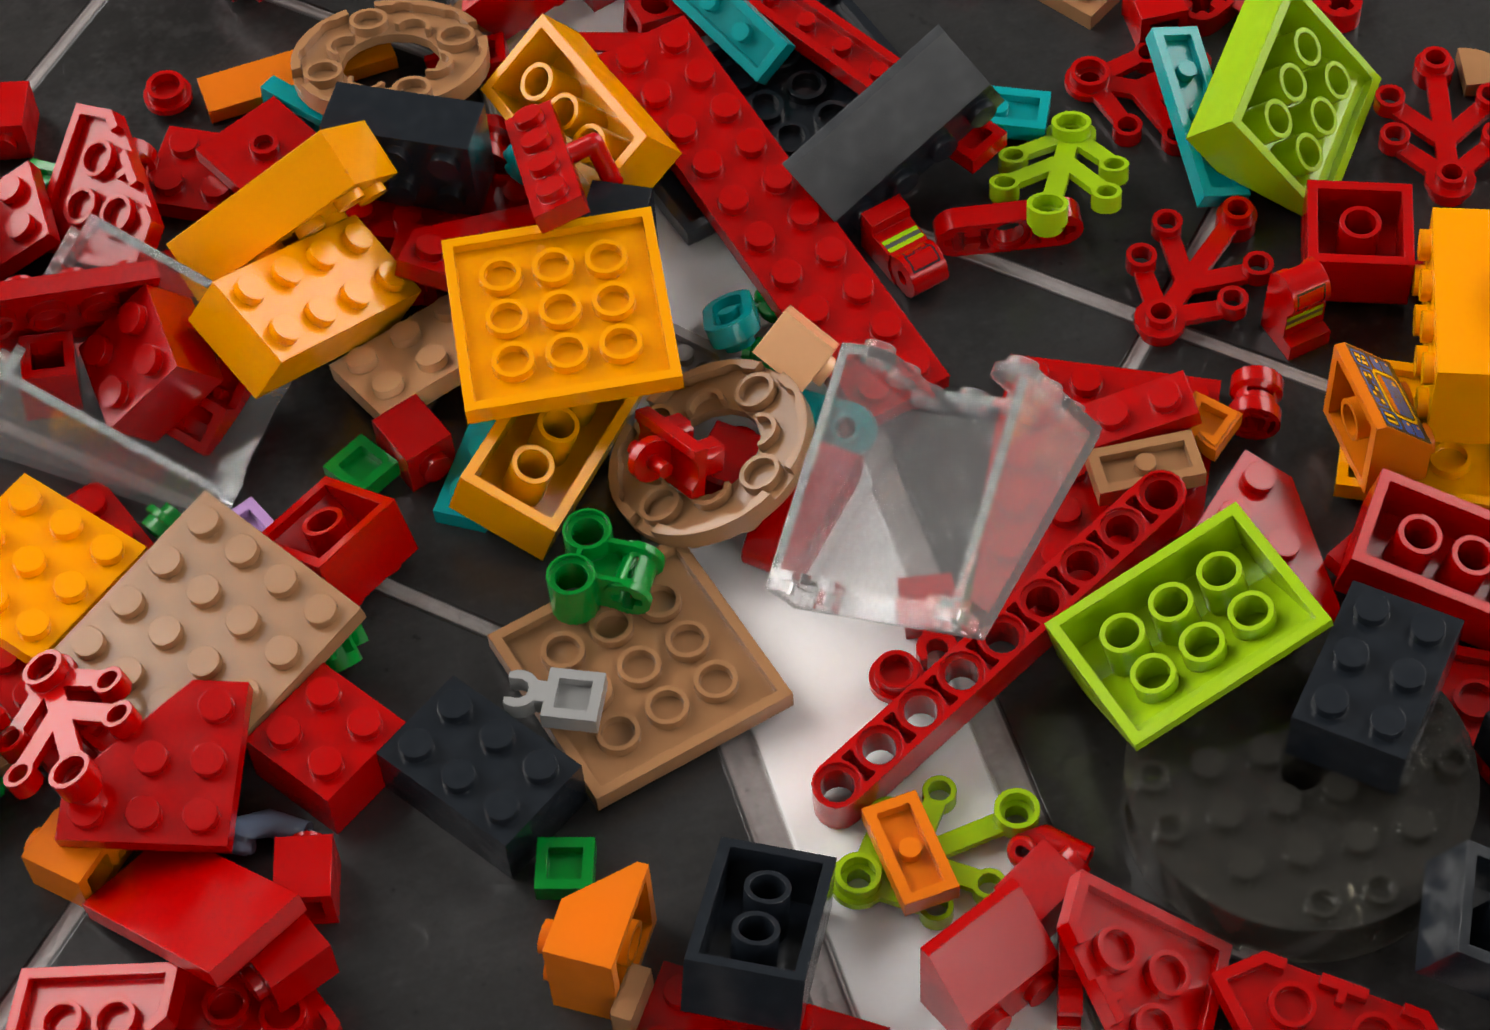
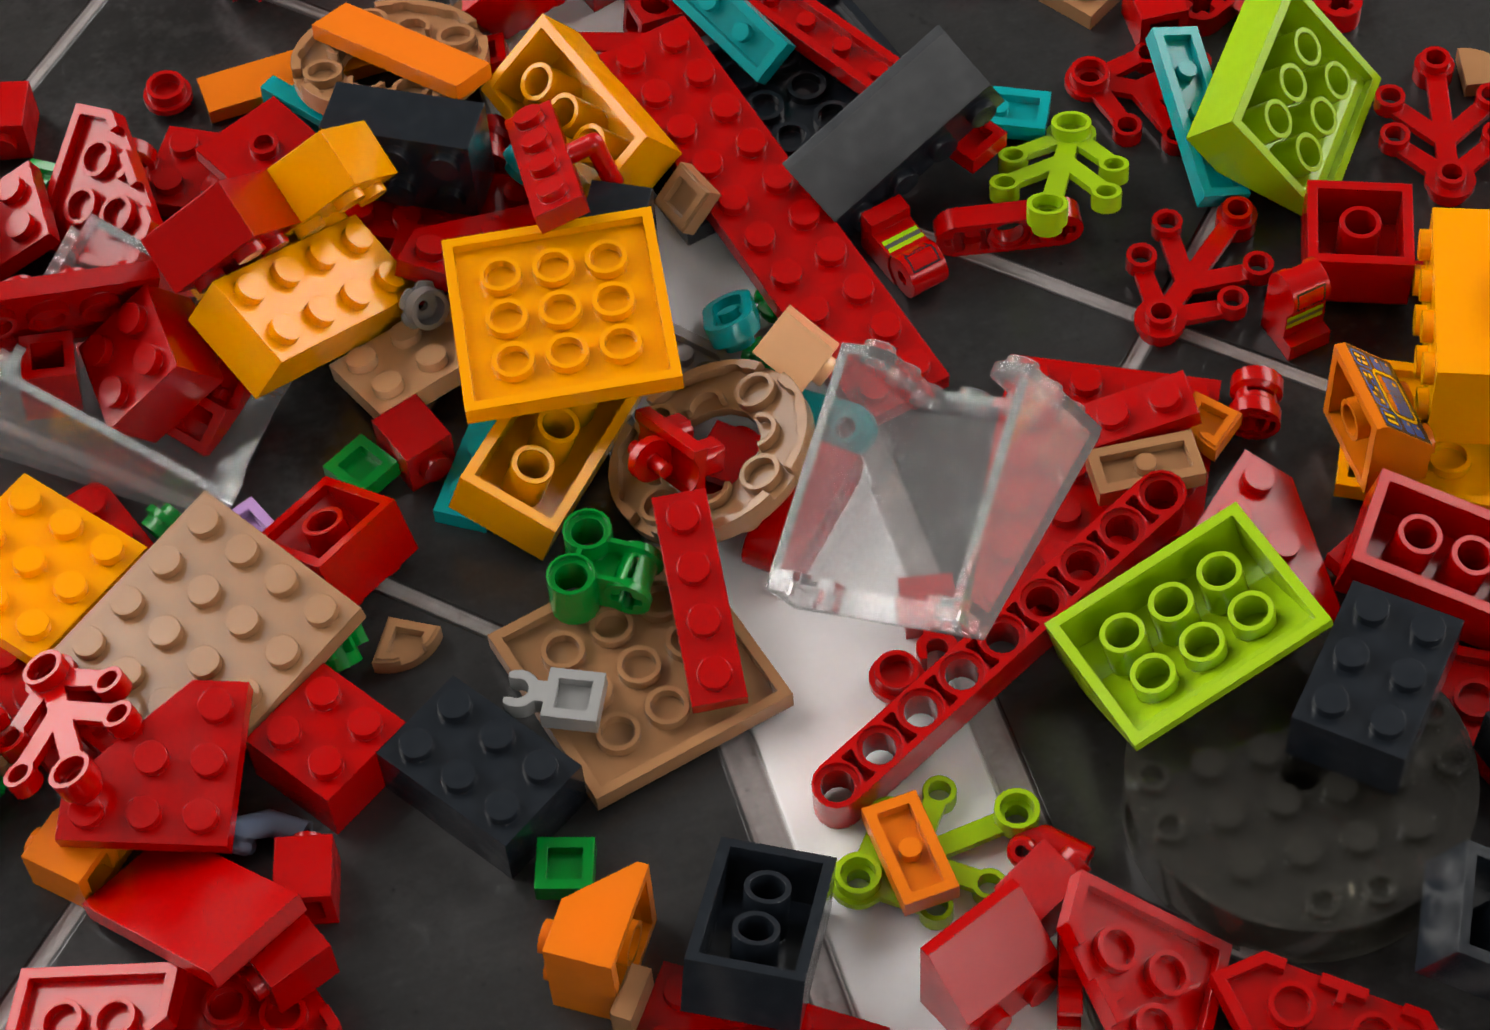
(221, 231): none -> red brick
(402, 51): none -> orange tile
(405, 645): none -> medium nougat tile
(433, 311): none -> light grey plate
(687, 198): none -> medium nougat tile
(699, 601): none -> red plate

